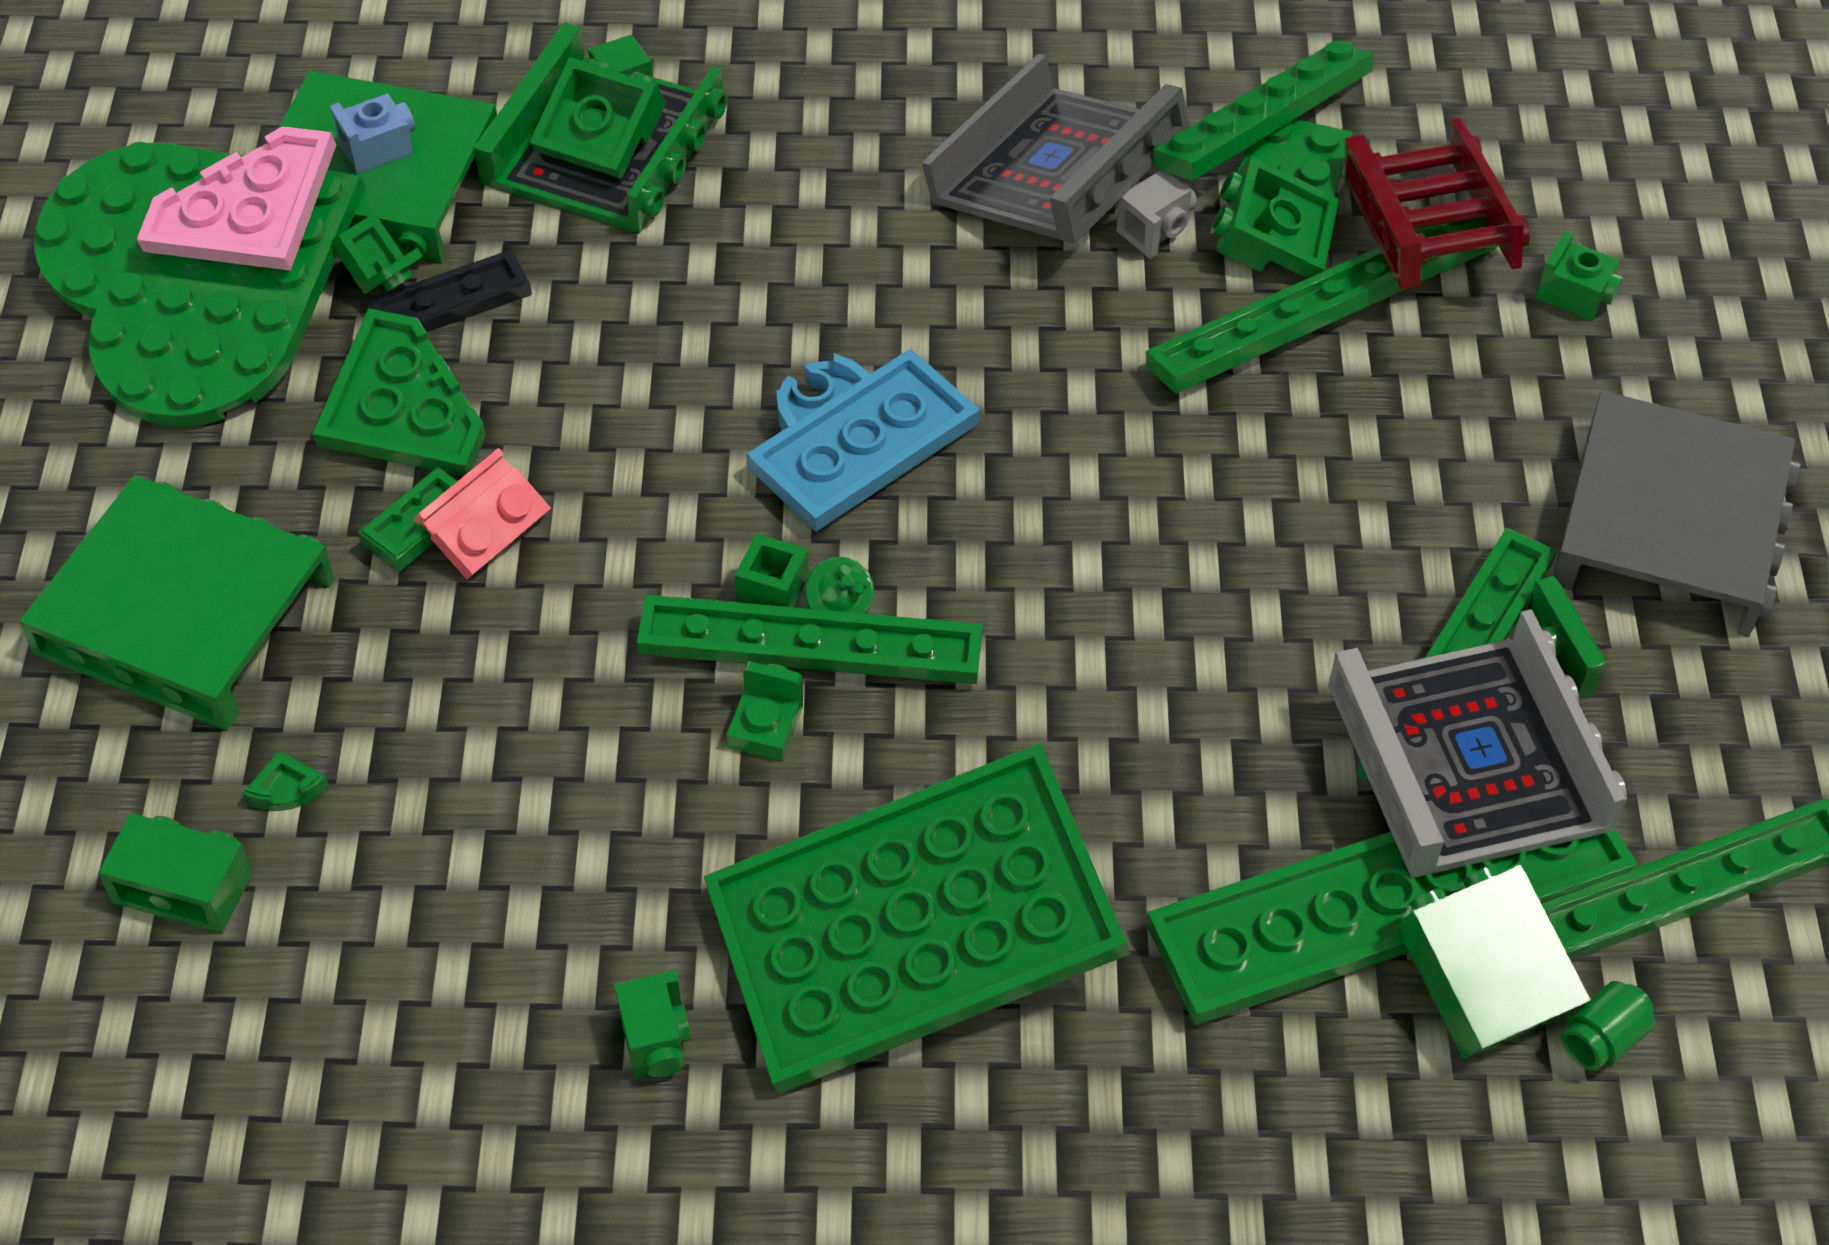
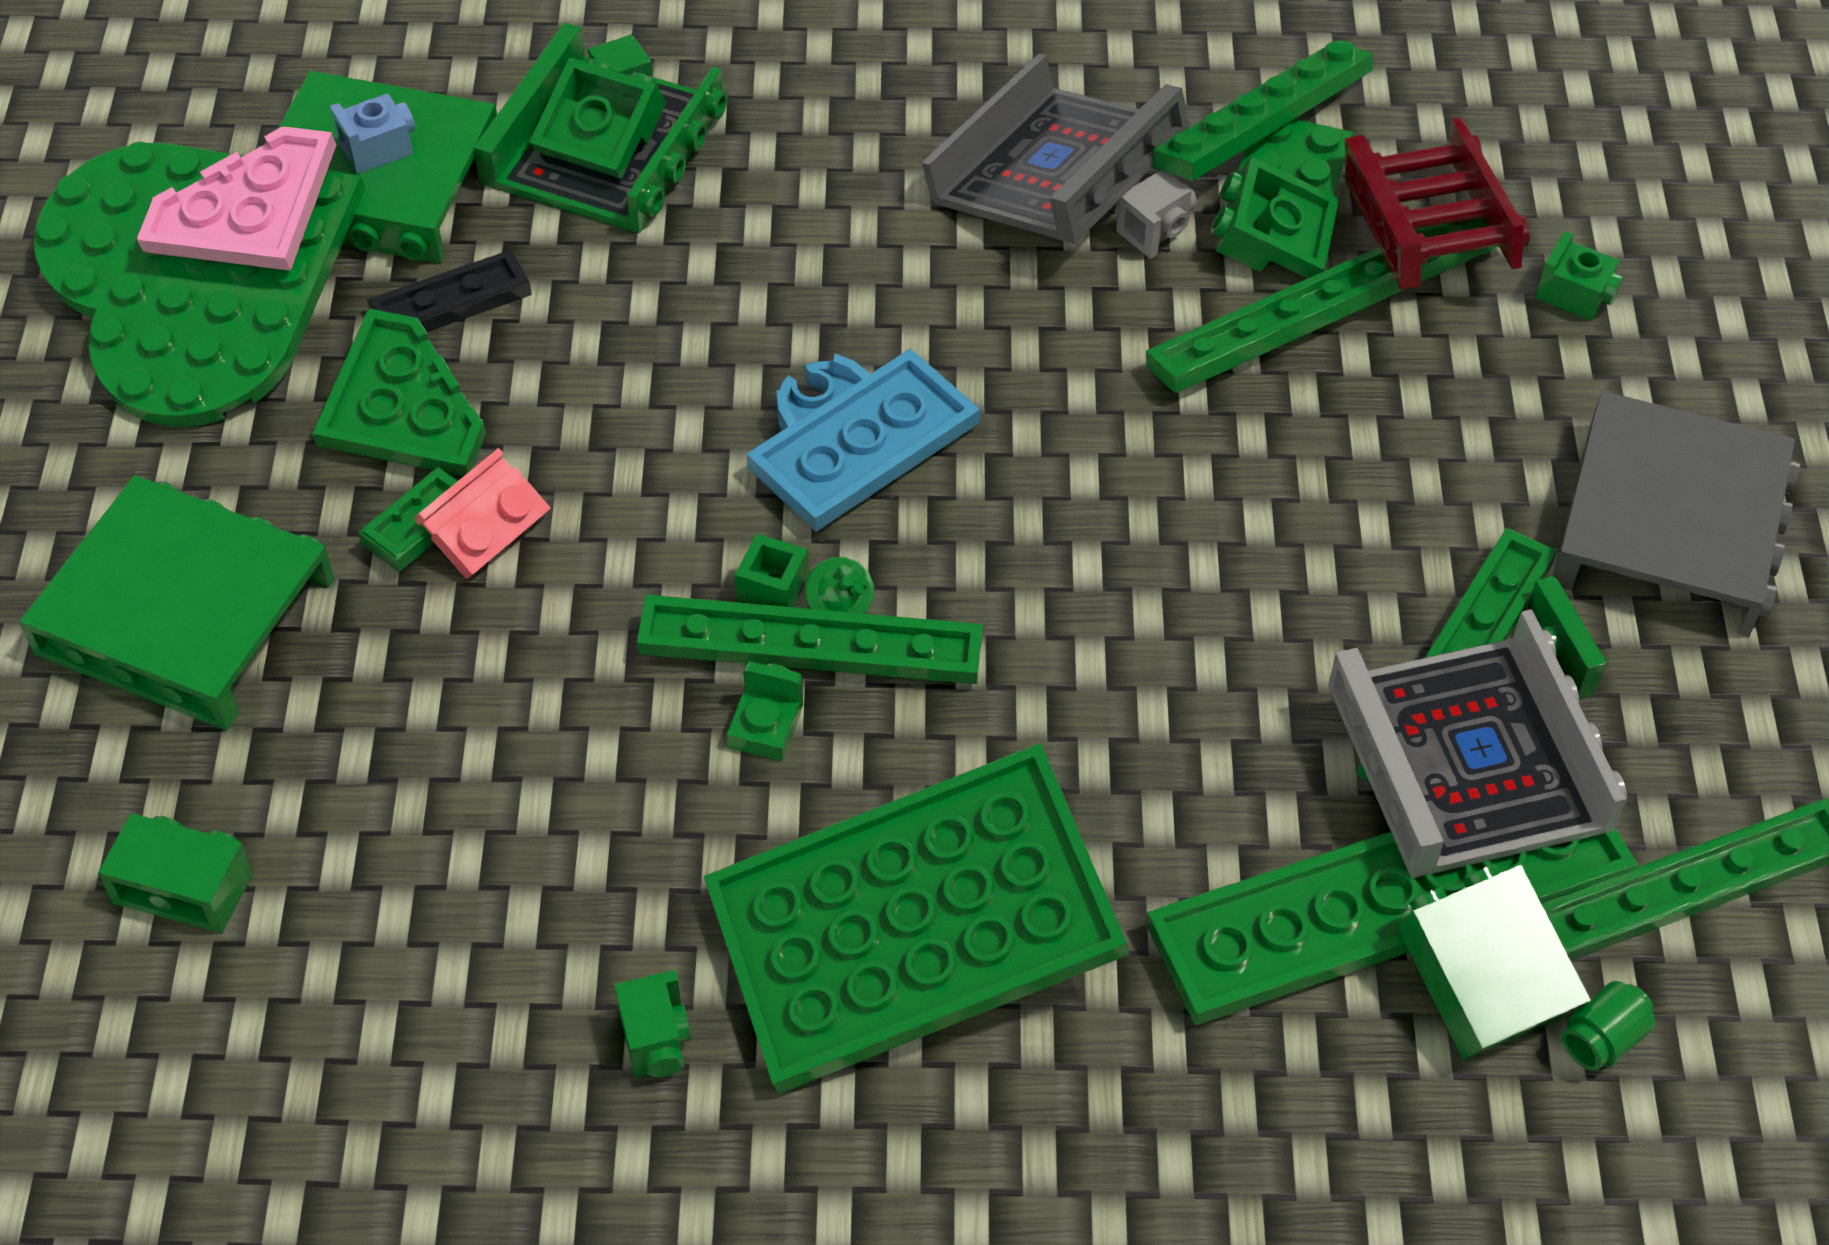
(284, 785): green tile -> none
(373, 255): green bracket -> none

